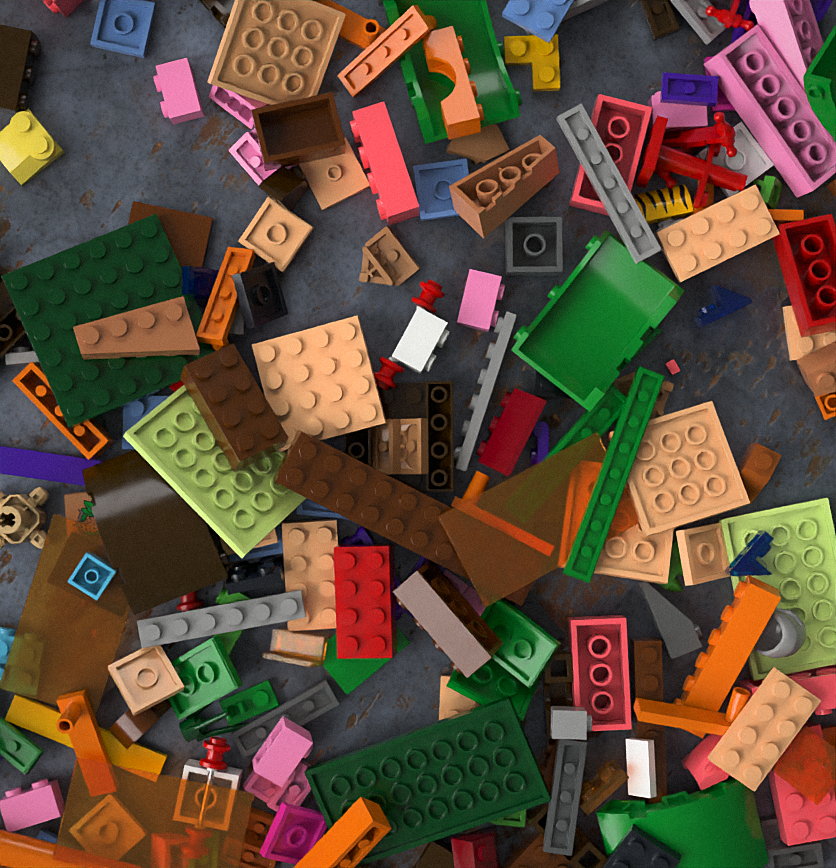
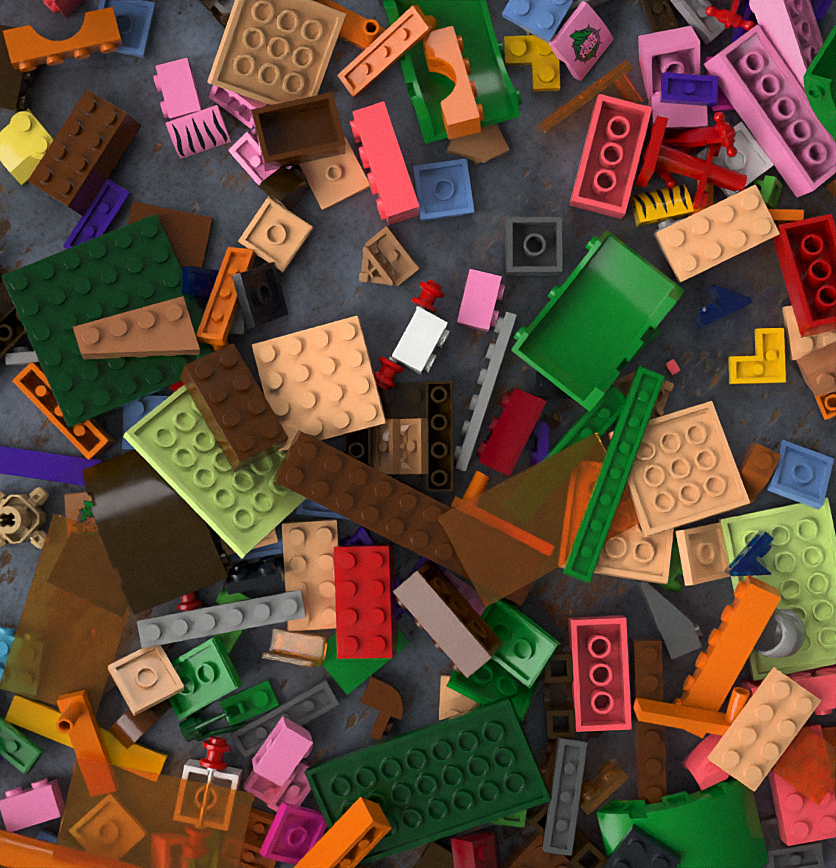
(30, 49): none -> orange arch
(84, 152): none -> reddish brown brick
(92, 575): medium azure piece -> none
(99, 215): none -> dark purple plate
(198, 132): none -> bright pink brick
(387, 699): none -> reddish brown brick
(504, 185): nougat wedge -> none
(570, 722): light grey brick -> none
(581, 41): none -> bright pink slope
(608, 183): light grey plate -> none
(616, 76): none -> clear orange piece
(641, 767): white tile -> none
(668, 52): none -> bright pink slope
(766, 365): none -> yellow plate
(801, 474): none -> medium blue plate

